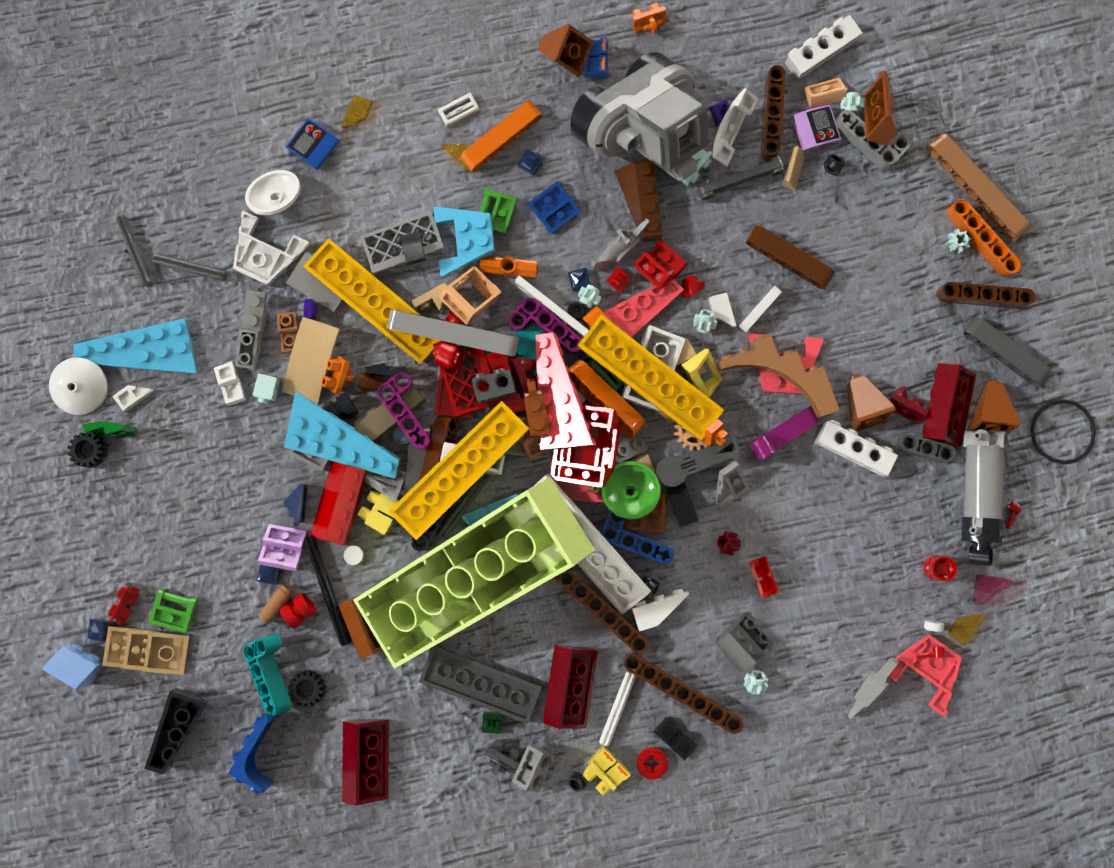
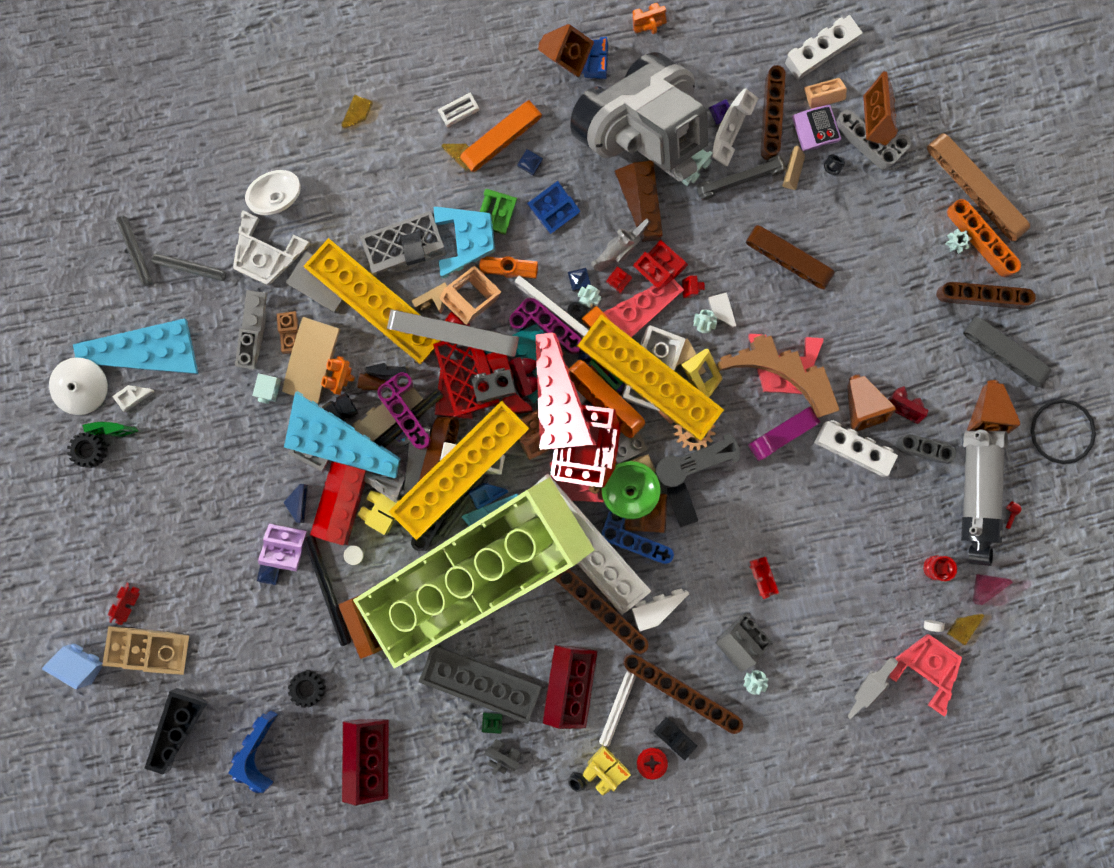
(97, 630): dark blue tile -> none
(171, 617): bright green plate -> none
(229, 383): white slope -> none
(267, 675): teal beam -> none
(275, 603): medium nougat piece -> none
(296, 612): red wheel -> none
(310, 309): dark purple tile -> none
(312, 143): slope -> none
(418, 411): none -> black axle
(448, 355): red head -> none
(485, 494): none -> blue tile
(533, 768): light grey brick -> none
(536, 411): dark orange hinge -> none
(653, 585): black tile -> none
(715, 433): orange tile -> none
(729, 543): dark red gear -> none
(730, 484): light grey wing -> none
(760, 308): white beam -> none
(853, 102): light aqua gear -> none
(937, 652): red hand -> none
(949, 404): dark red slope -> none

